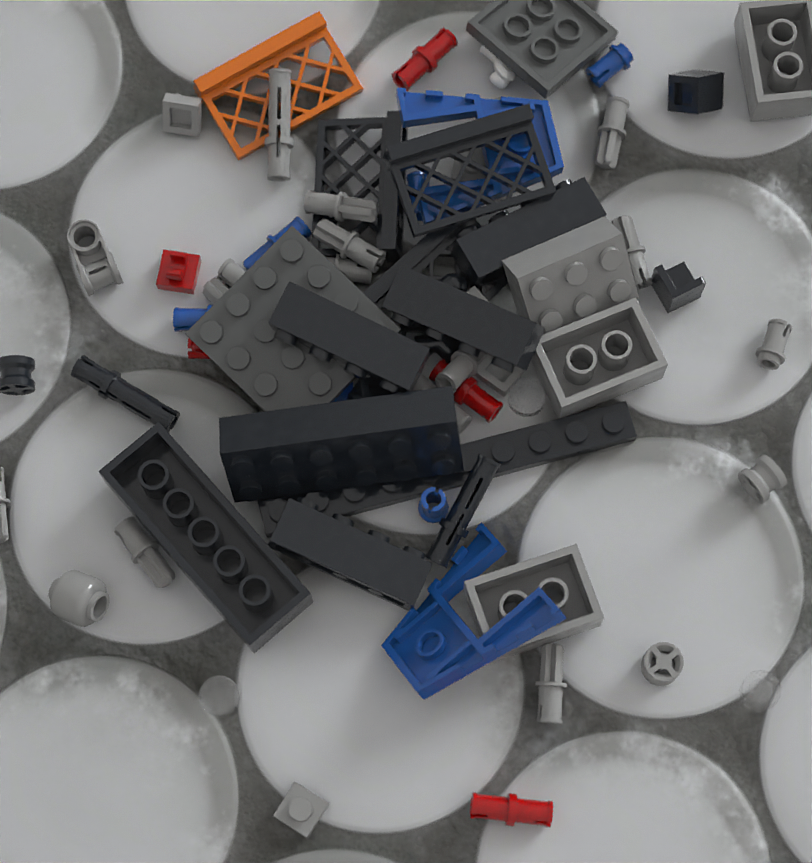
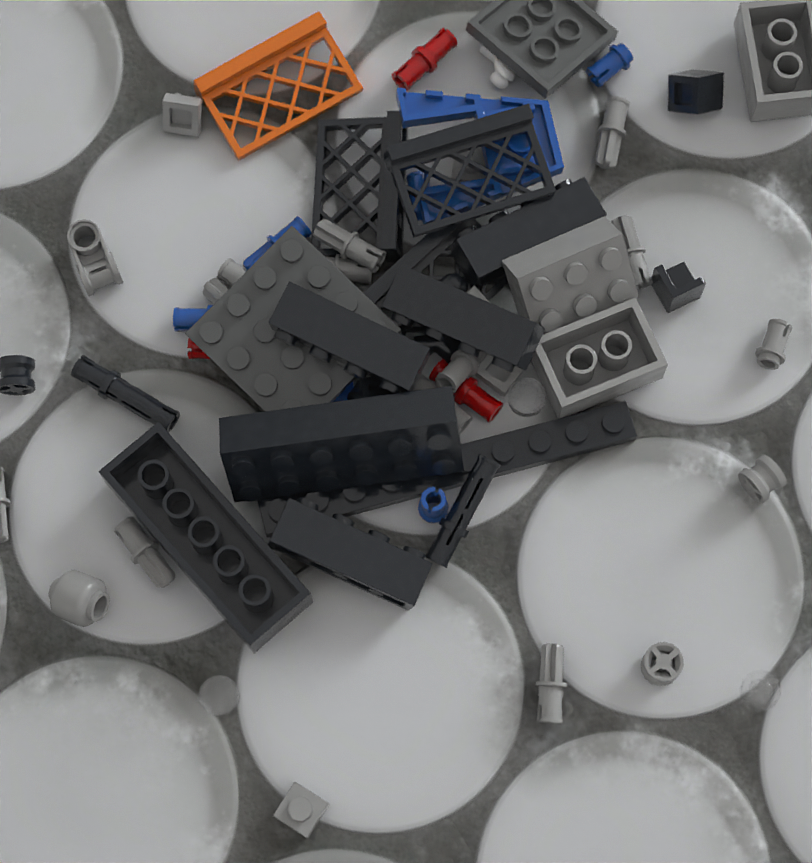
(178, 271): red tile -> none
(279, 166): light grey pin -> none
(341, 206): light grey axle -> none
(438, 647): blue wing -> none
(511, 809): red pin -> none
(558, 574): light grey brick -> none

